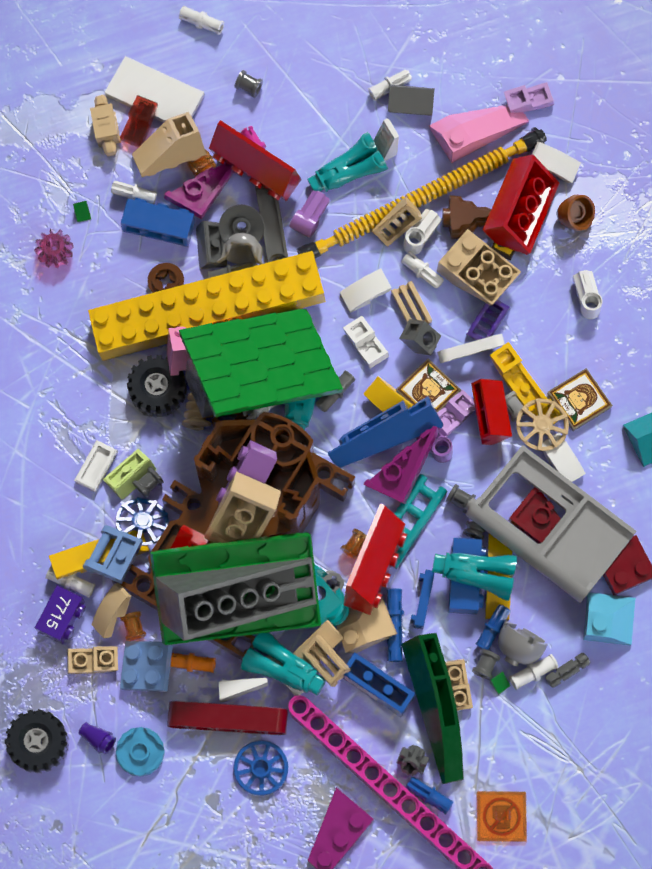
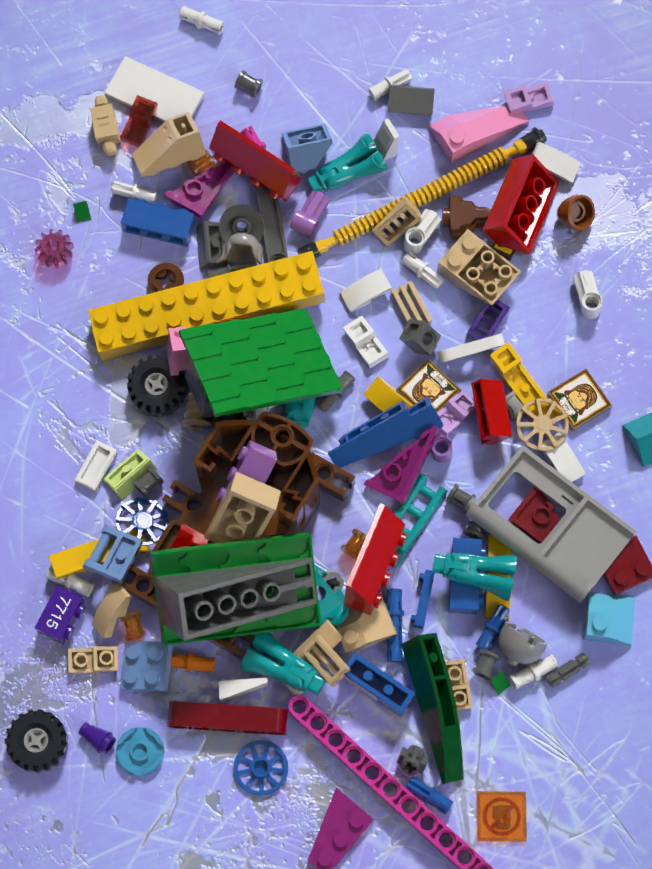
(306, 146): none -> medium blue slope

